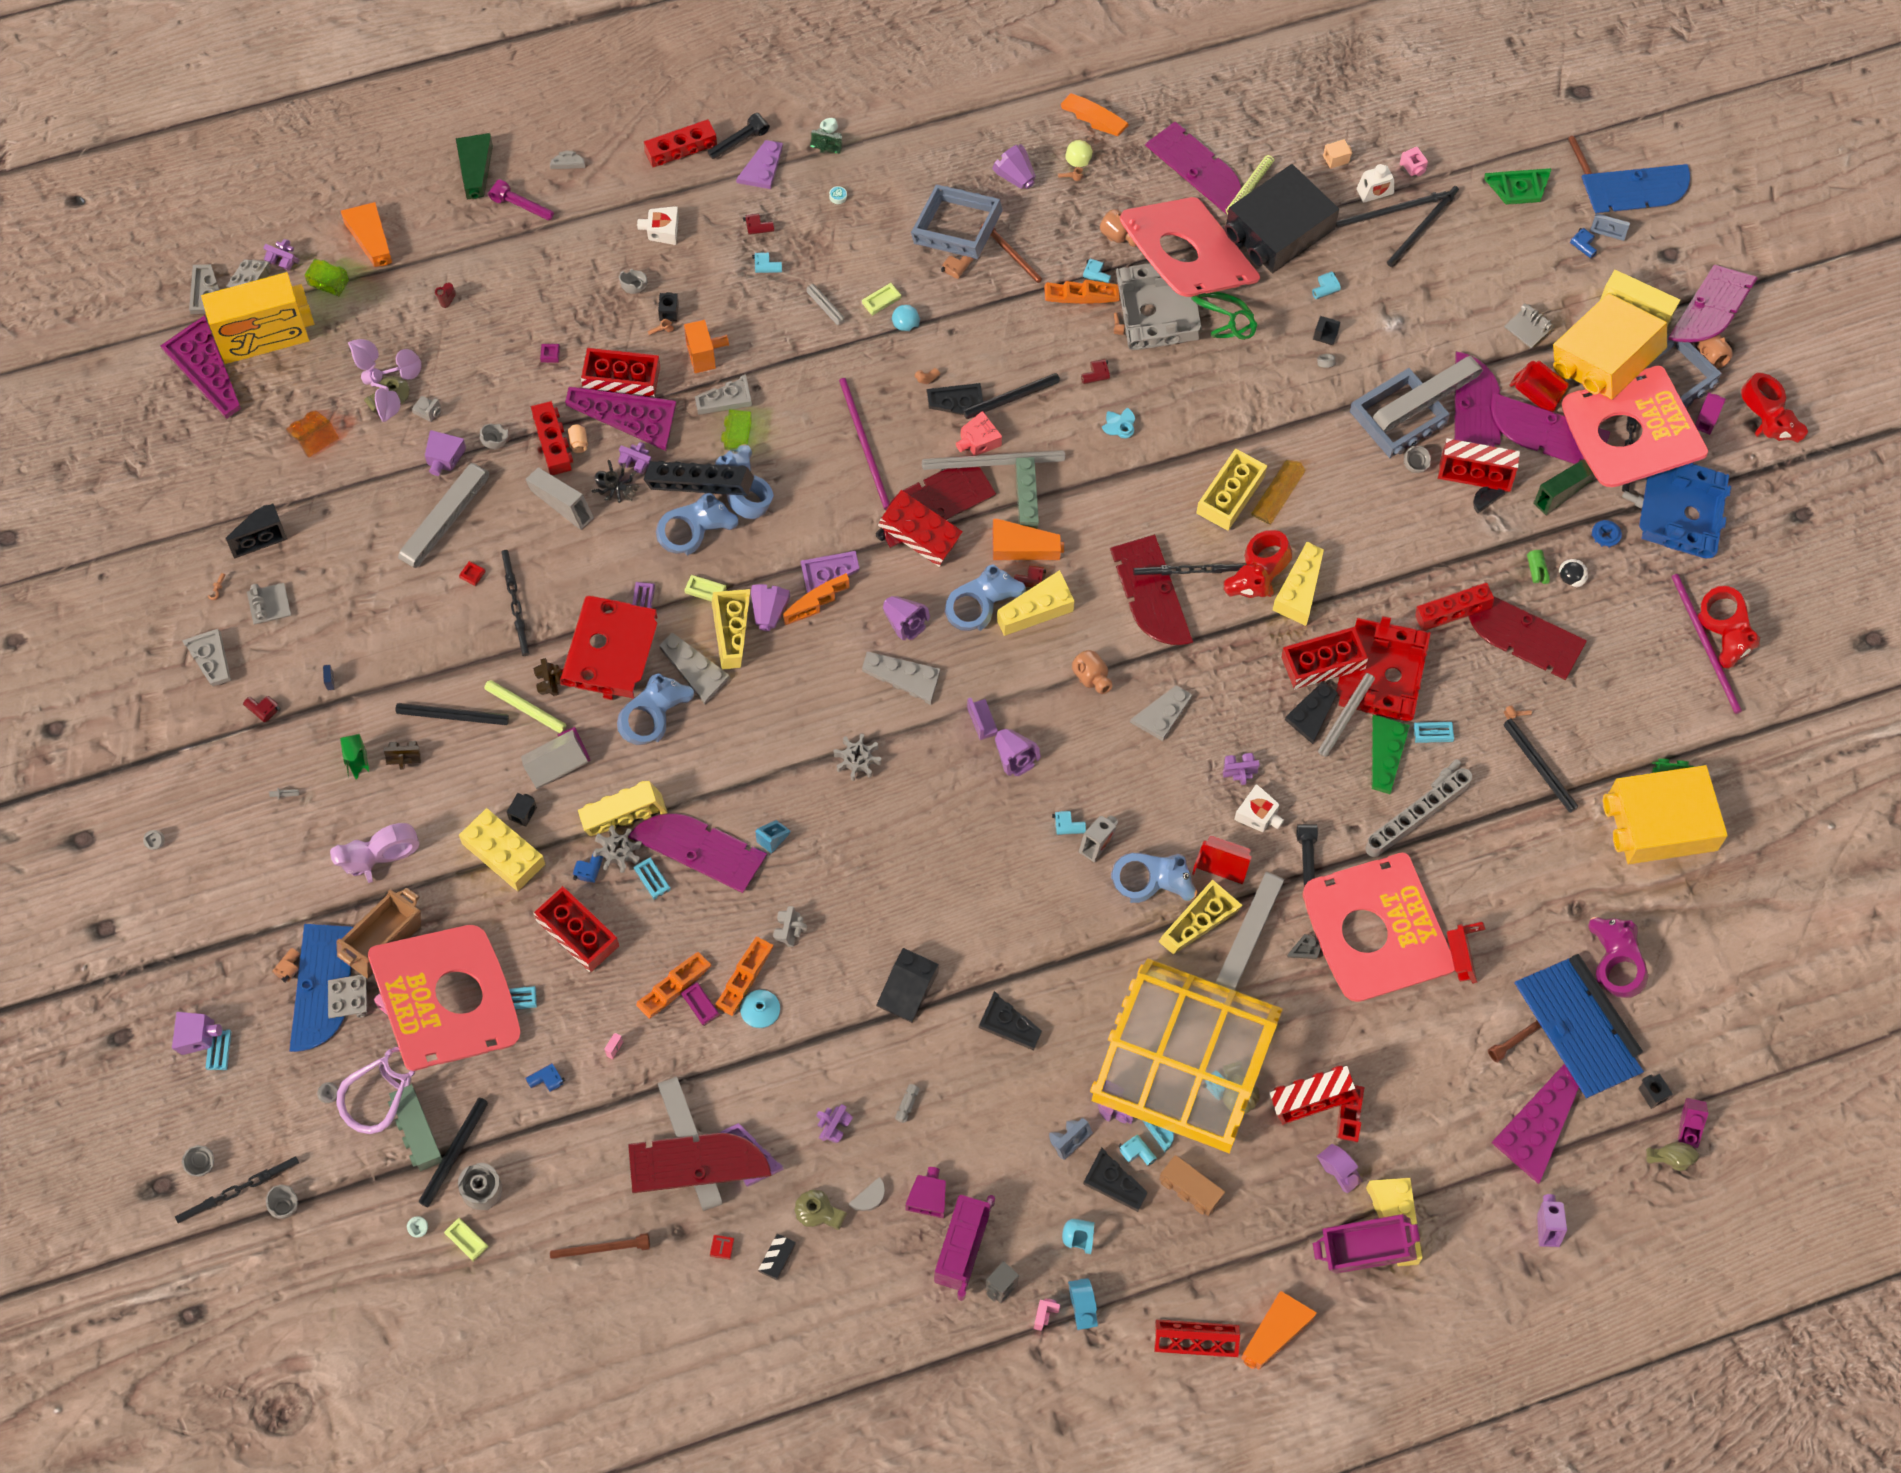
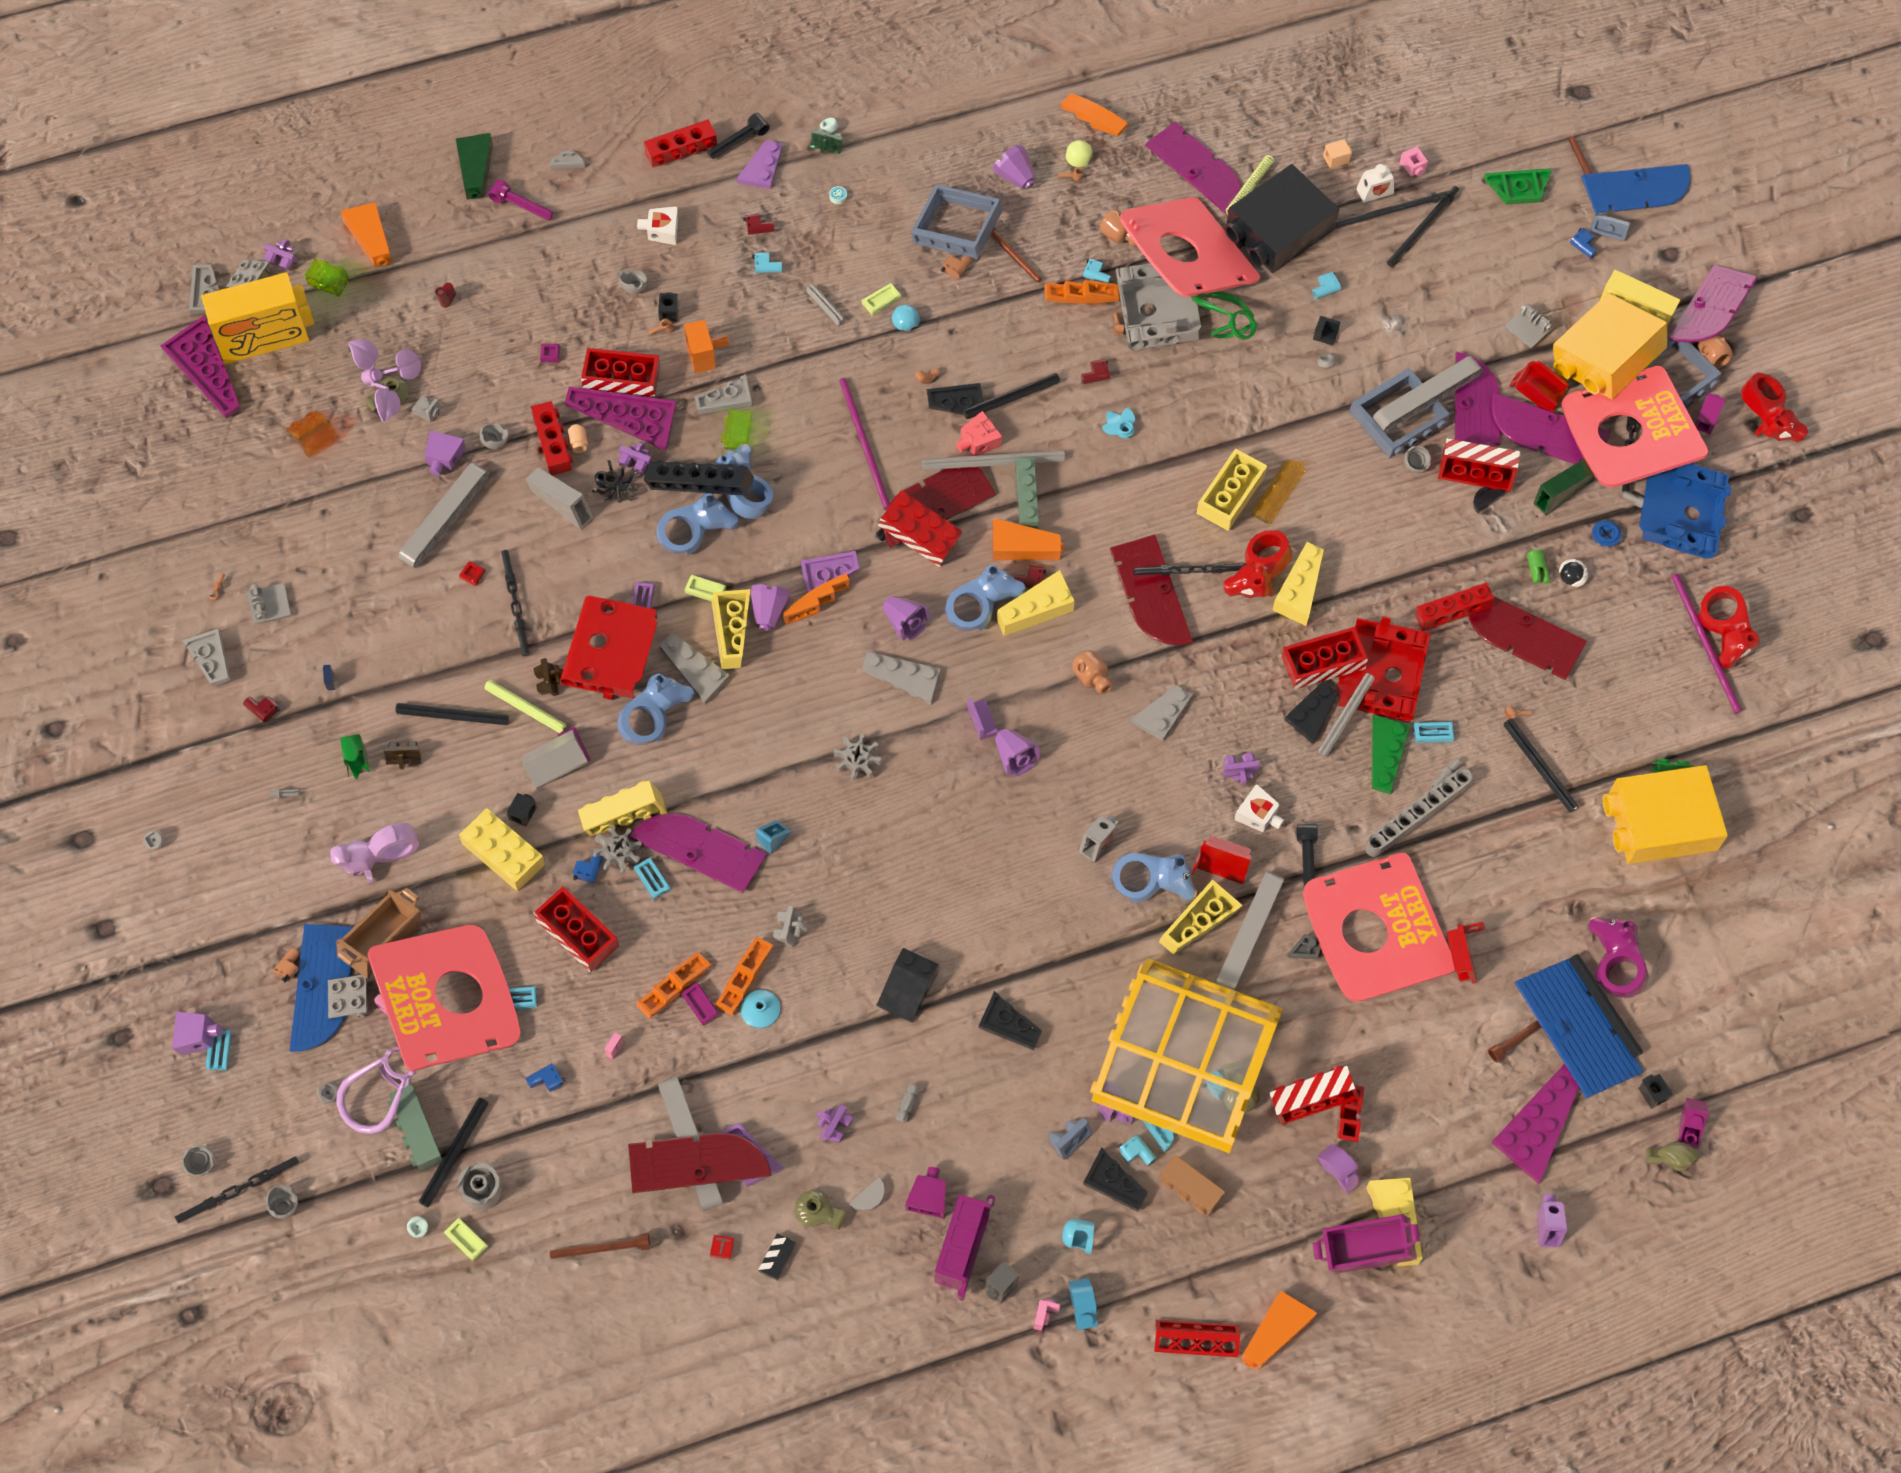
(256, 532): black slope -> none
(1065, 825): medium azure piece -> none

